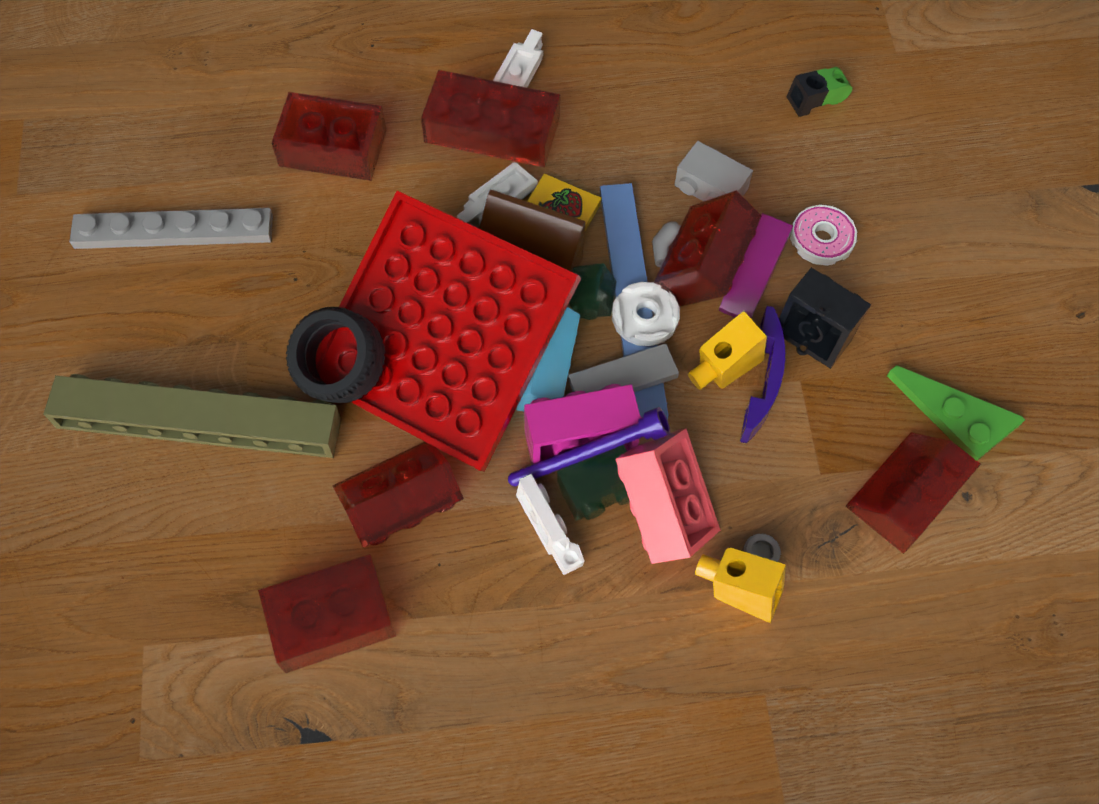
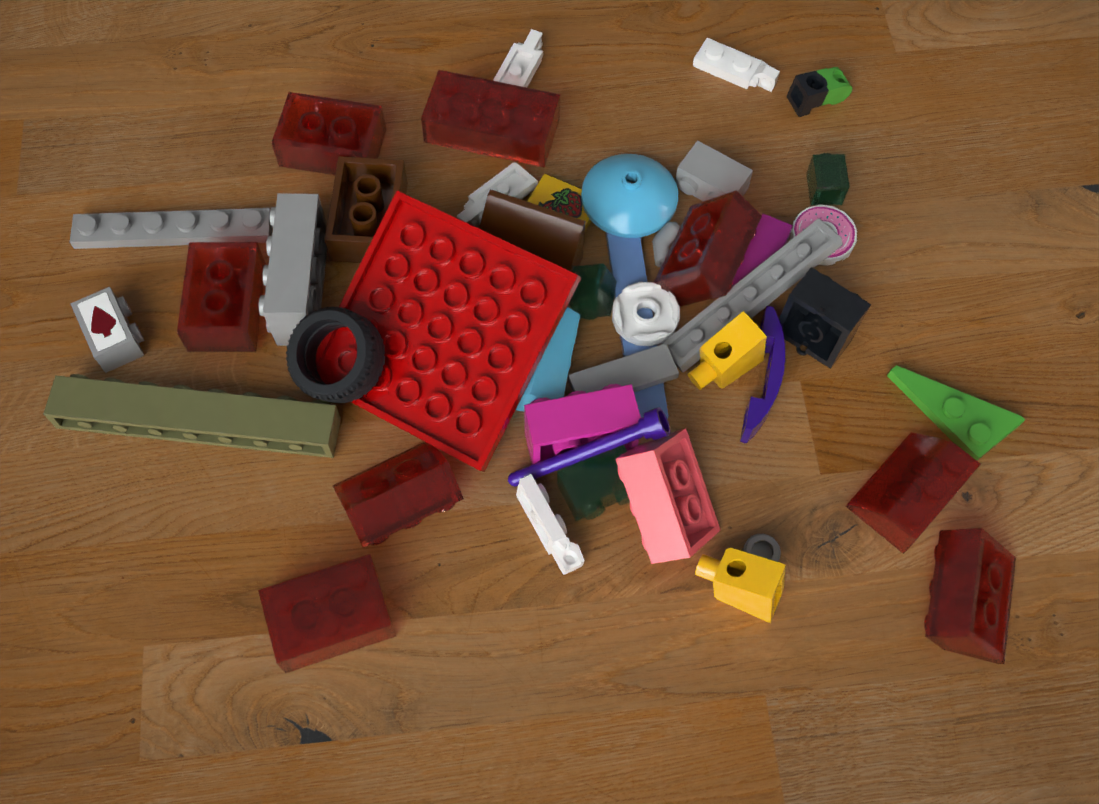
(108, 329): none -> brick
(221, 297): none -> clear red brick
(295, 264): none -> light grey brick
(359, 202): none -> reddish brown brick
(627, 207): none -> medium azure dish
(735, 66): none -> white hinge
(755, 290): none -> light grey plate
(827, 179): none -> clear green brick
(971, 595): none -> clear red slope

